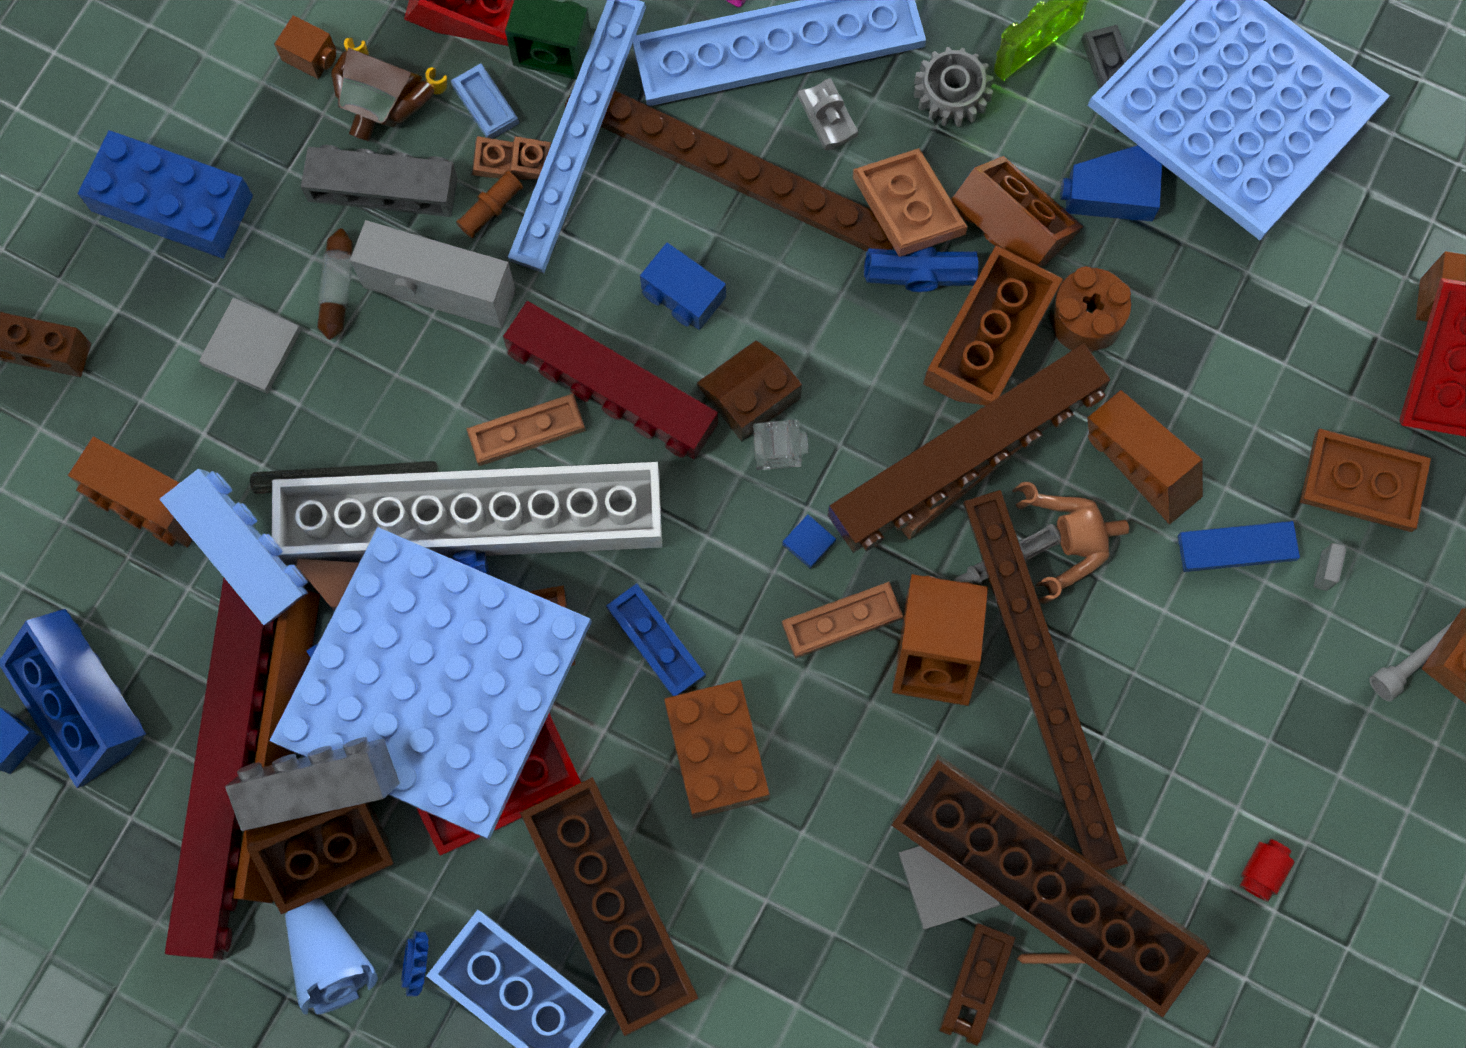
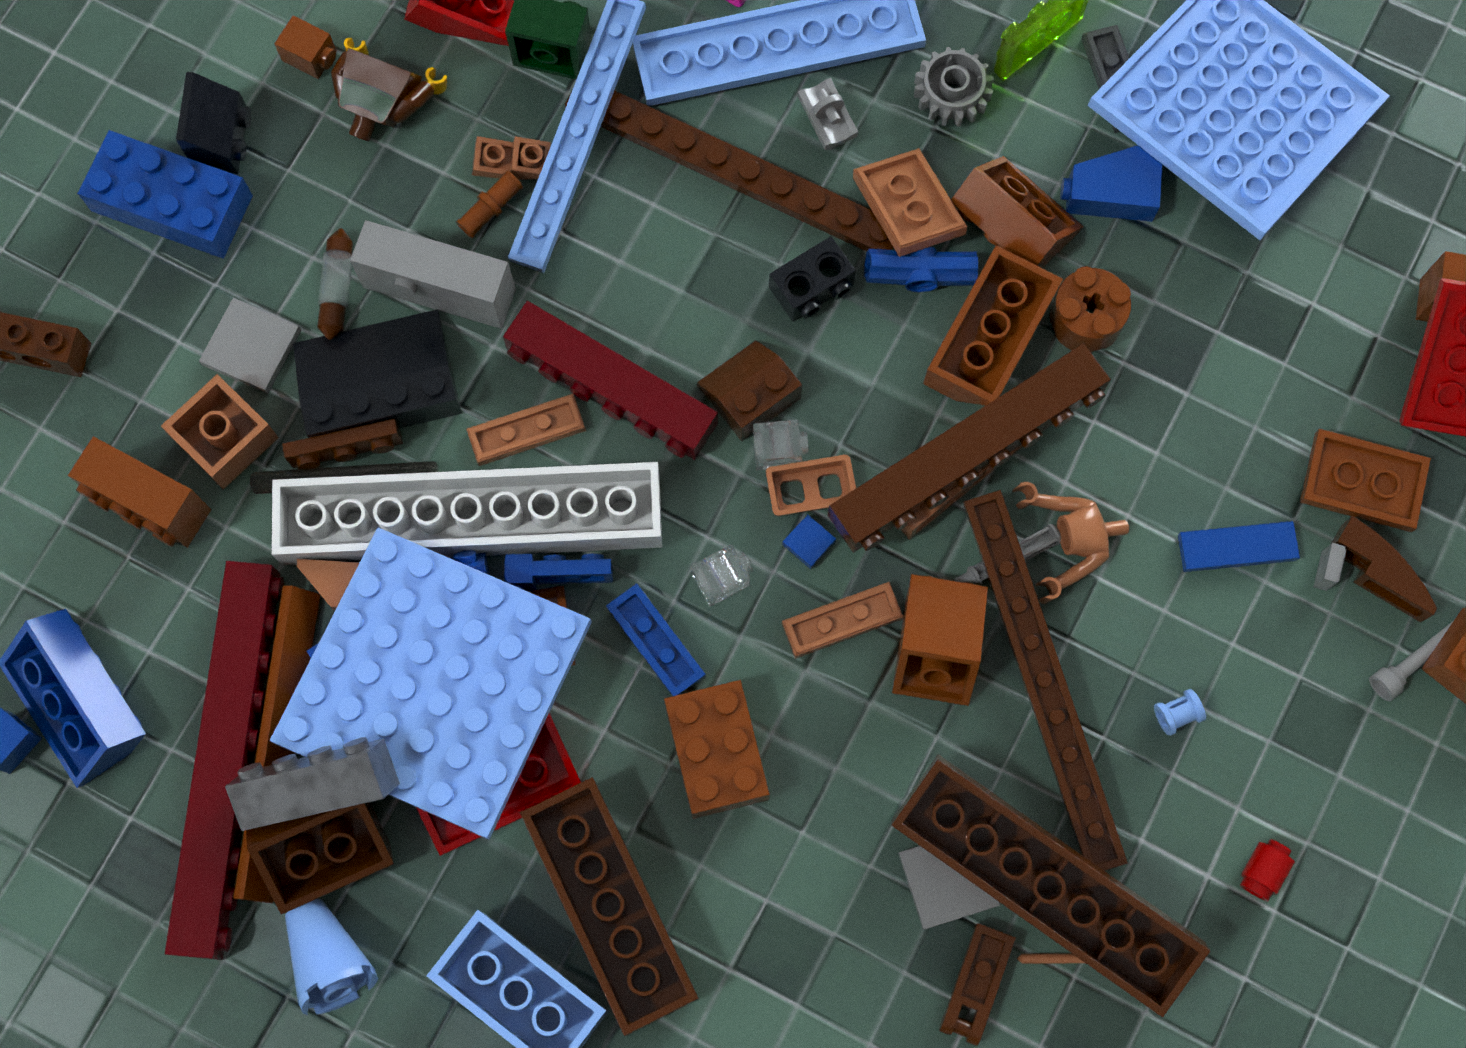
(212, 123): none -> black slope
(220, 431): none -> nougat brick
(234, 545): light blue brick -> none
(343, 444): none -> reddish brown plate
(376, 376): none -> black slope
(379, 180): flat silver brick -> none
(414, 963): blue gear -> none
(484, 102): light blue tile -> none
(525, 572): none -> blue plate
(682, 287): blue brick -> none
(722, 574): none -> clear brick
(805, 273): none -> black brick
(808, 473): none -> nougat piece
(1148, 455): dark orange wedge -> none
(1180, 712): none -> light blue bush
(1384, 570): none -> reddish brown slope

